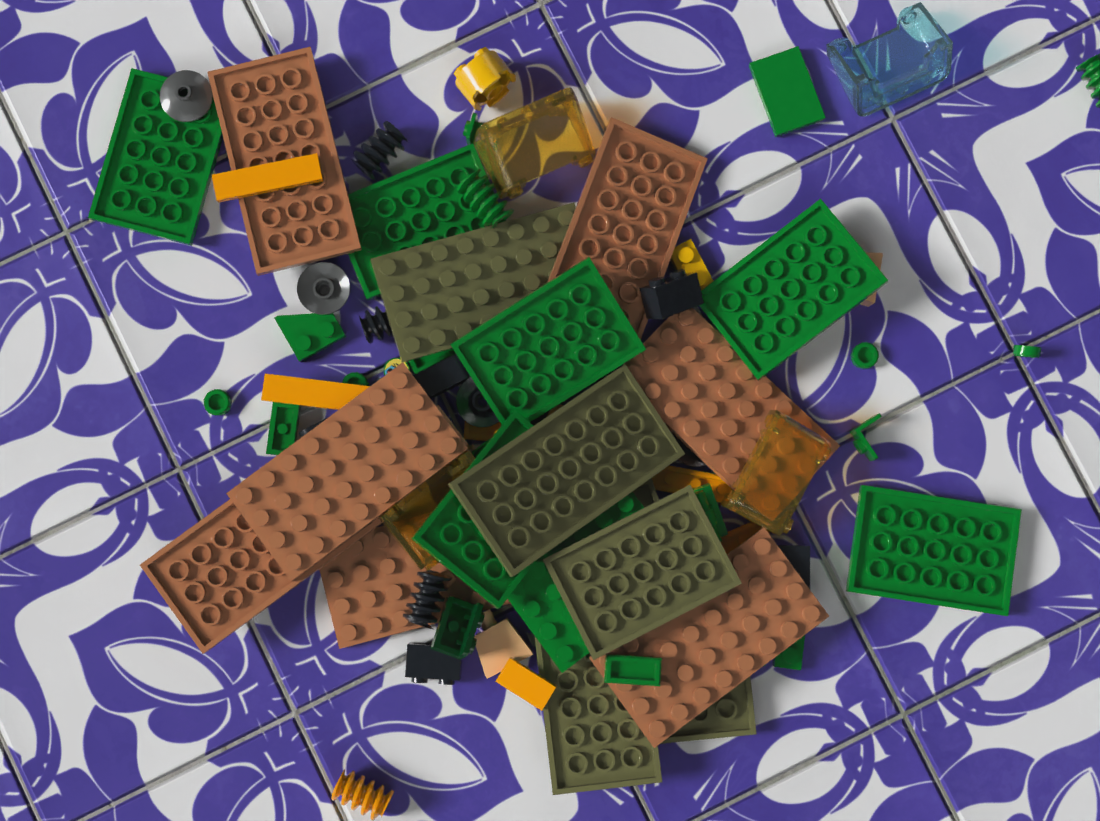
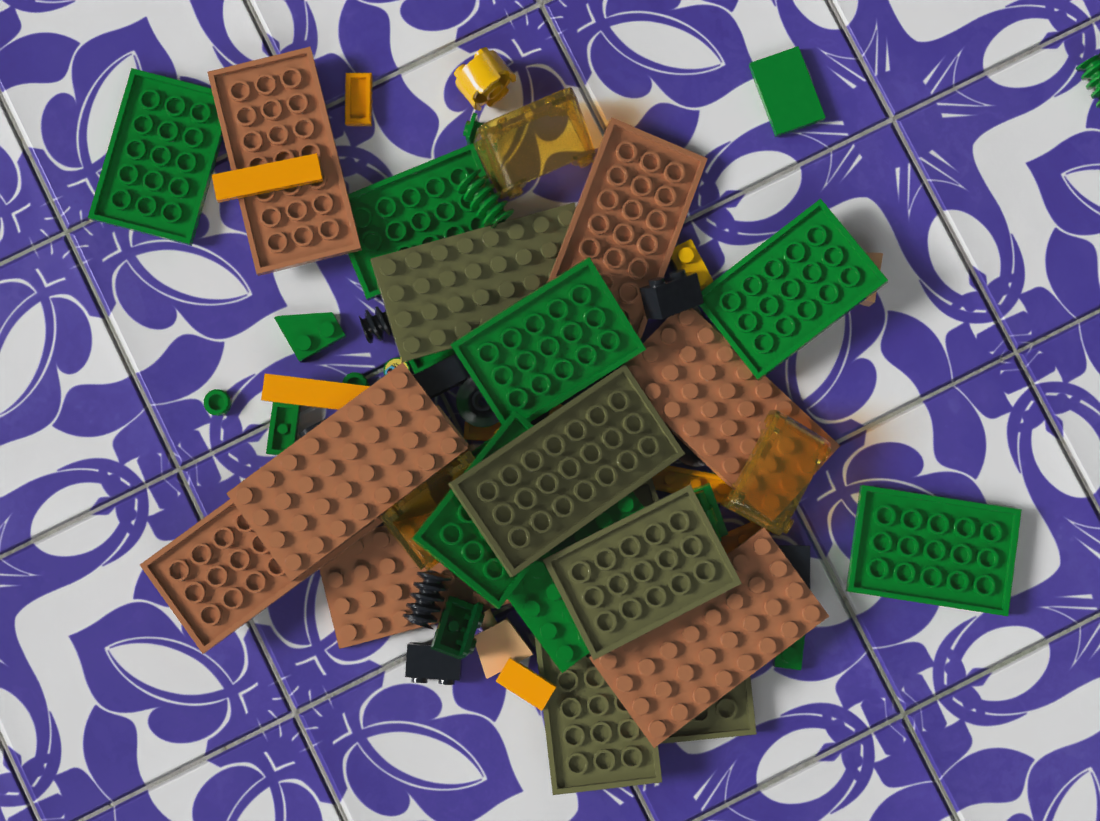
(193, 105): dark grey dish -> none
(316, 277): dark grey dish -> none
(358, 99): none -> light orange tile
(361, 794): light orange piece -> none
(379, 150): black piece -> none
(632, 670): green tile -> none
(860, 441): green bracket -> none
(864, 355): green tile -> none
(894, 62): clear light blue windscreen -> none
(1027, 351): green tile -> none

